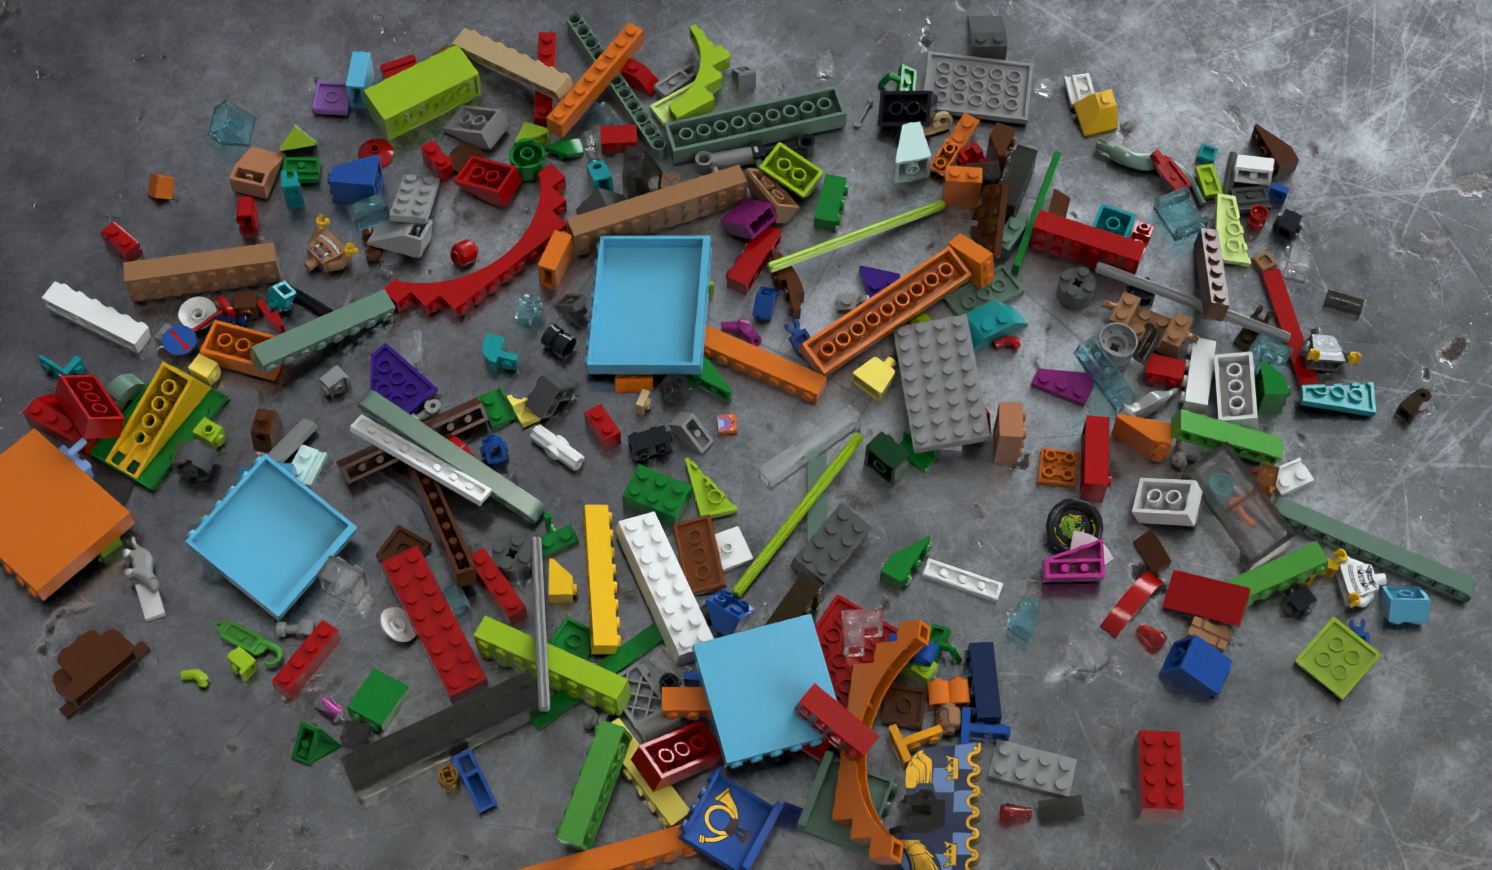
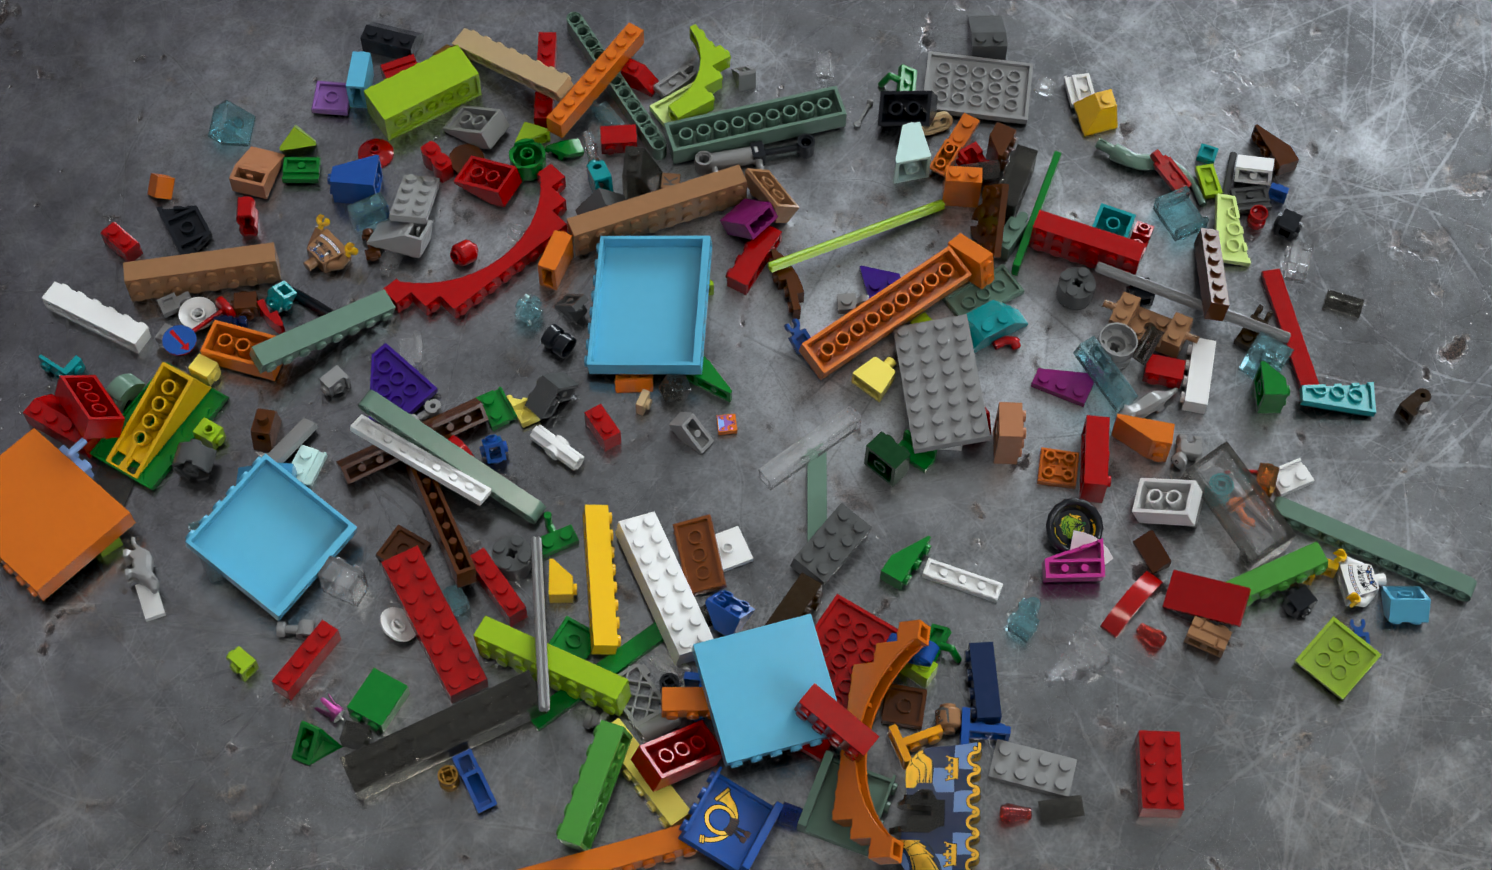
(92, 665): reddish brown brick -> none
(171, 303): none -> light grey plate
(186, 228): none -> black wing
(197, 675): lime arm -> none
(248, 640): bright green plate -> none
(292, 190): teal hinge -> none
(390, 40): none -> black slope
(495, 354): teal brick -> none
(649, 442): black brick -> none
(657, 492): green brick -> none
(707, 495): lime wing -> none
(743, 328): magenta arm -> none
(764, 365): orange brick -> none
(765, 303): blue slope -> none
(792, 170): lime slope -> none
(796, 516): lime axle -> none
(831, 203): green brick -> none
(856, 626): clear brick -> none
(952, 691): orange brick -> none
(1059, 203): reddish brown slope -> none
(1196, 666): blue slope -> none
(1213, 432): bright green brick -> none
(1236, 389): white brick -> none
(1264, 262): medium nougat tile -> none
(1324, 352): dark grey torso -> none

